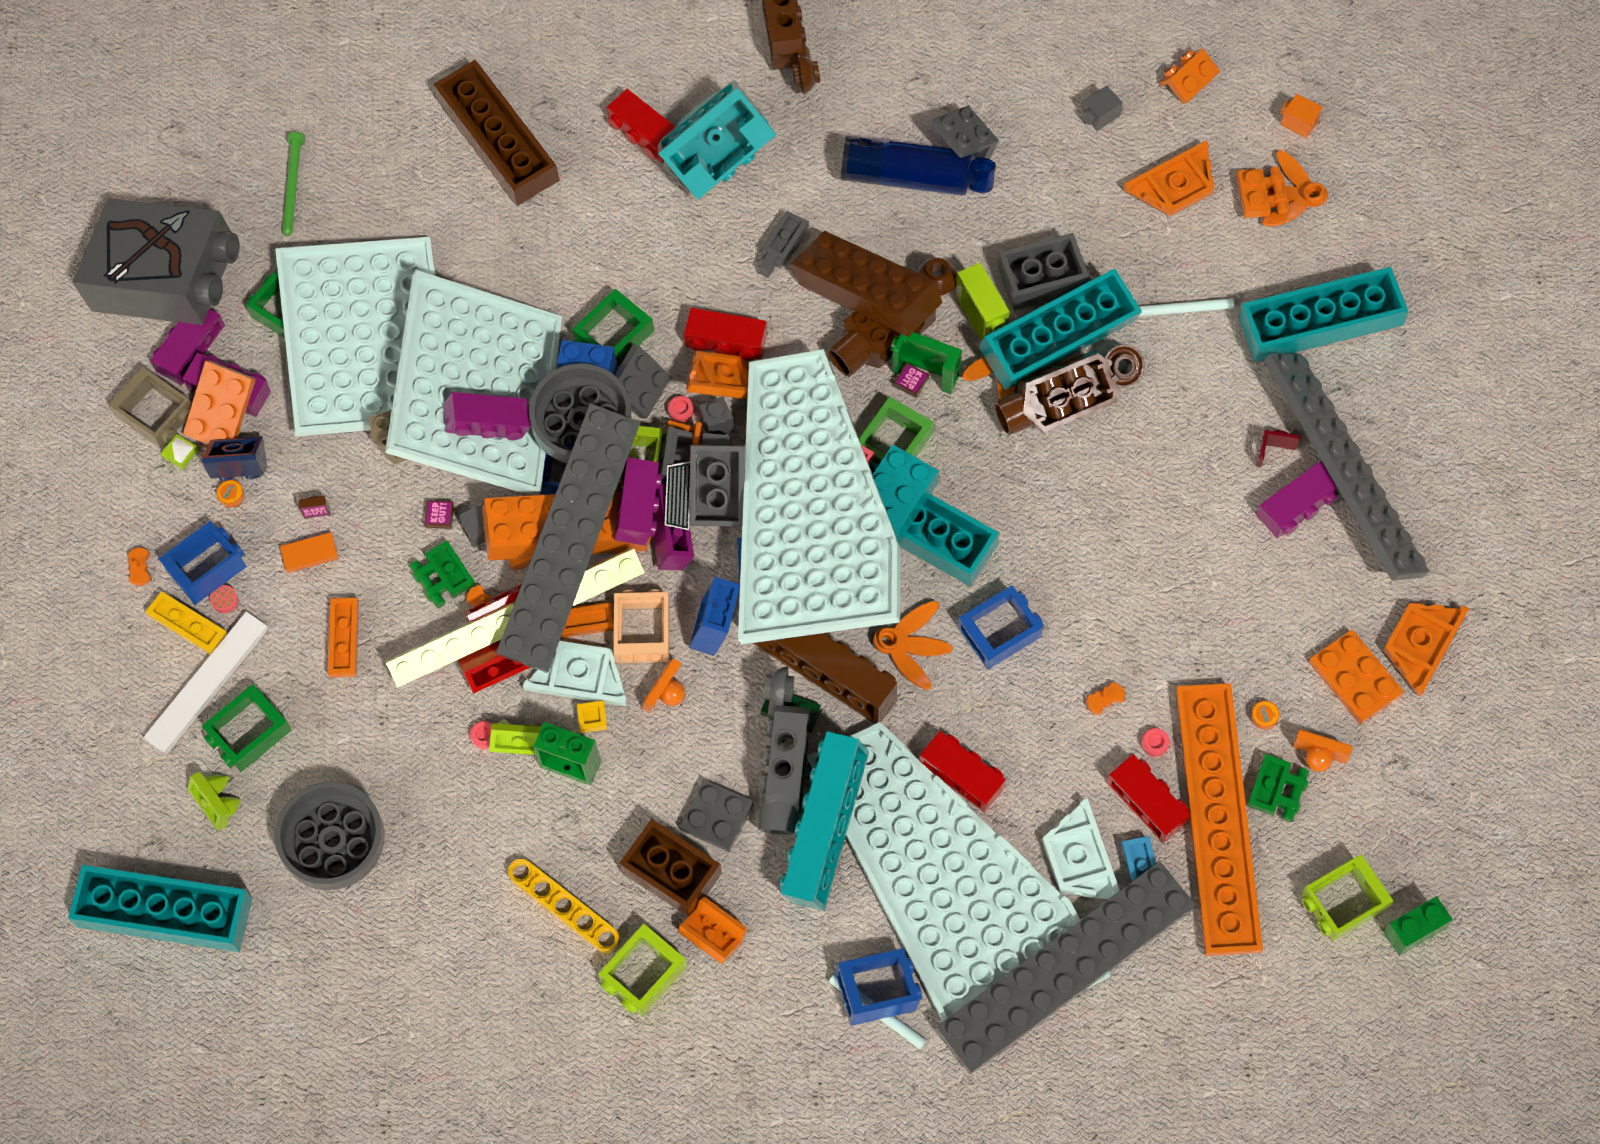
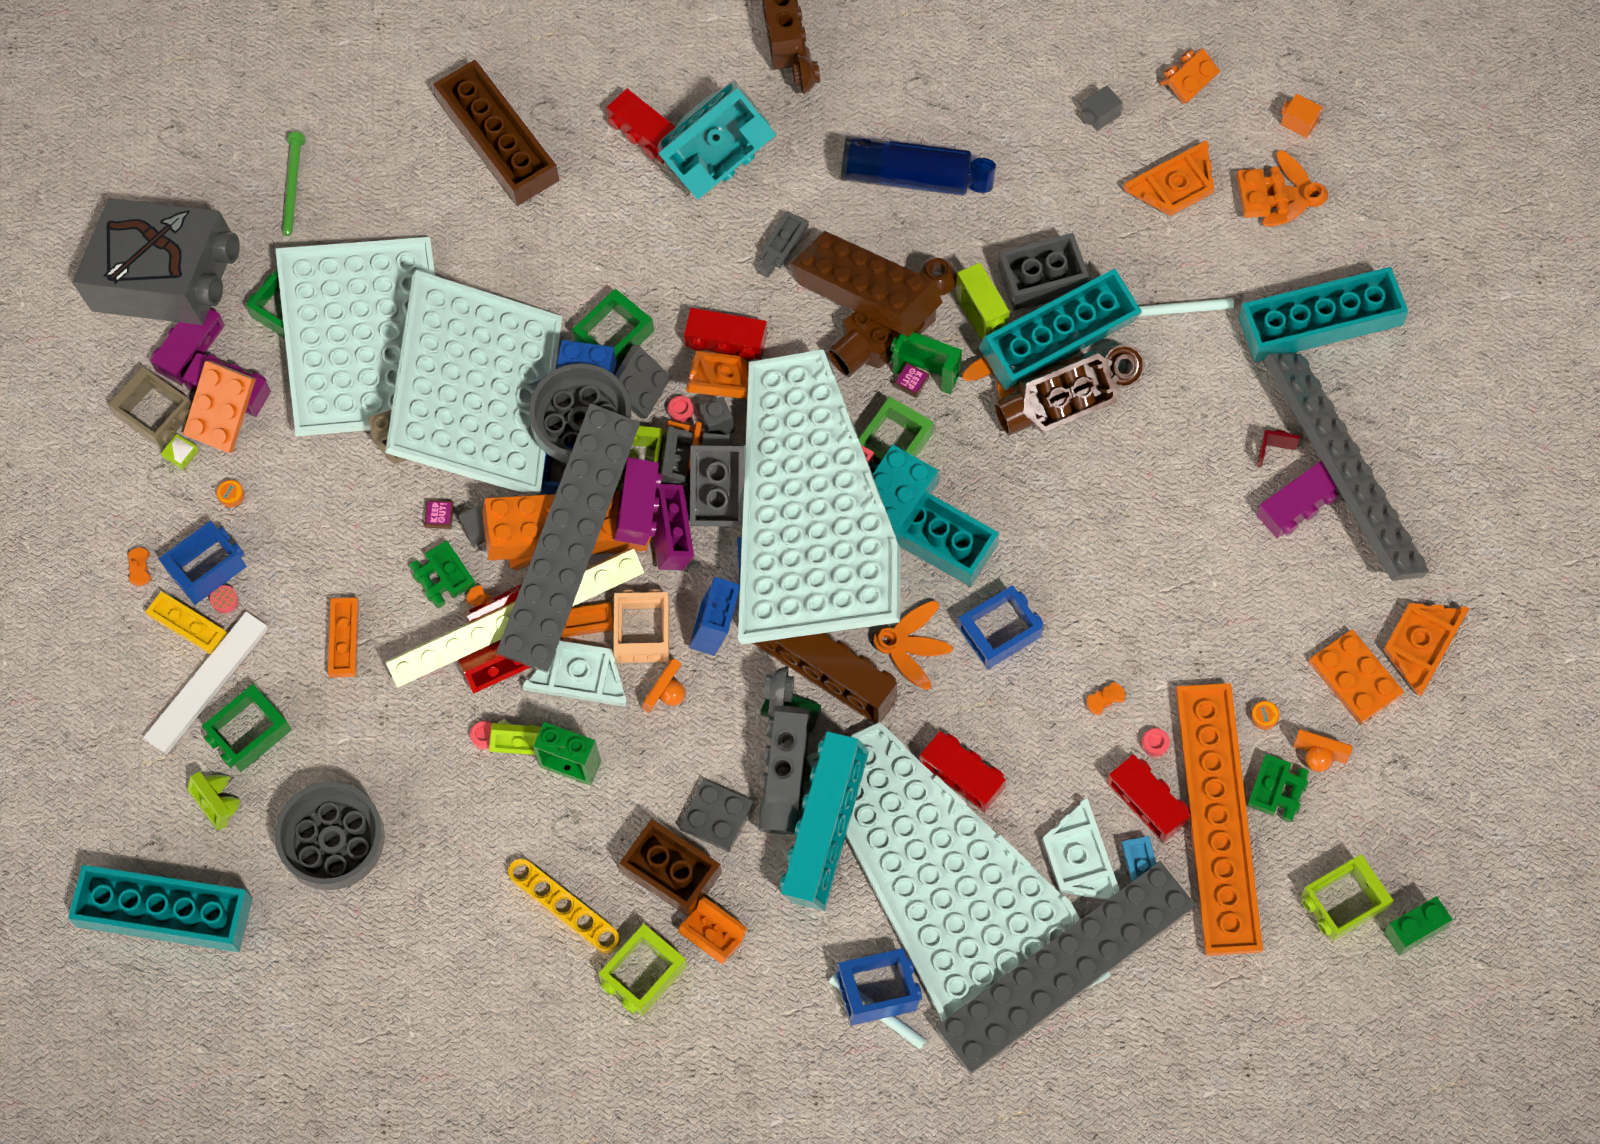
(235, 458): dark blue slope -> none
(309, 552): orange tile -> none
(314, 507): tile -> none
(486, 416): magenta brick -> none
(592, 716): yellow plate -> none
(678, 496): sticker -> none
(966, 133): dark grey bracket -> none

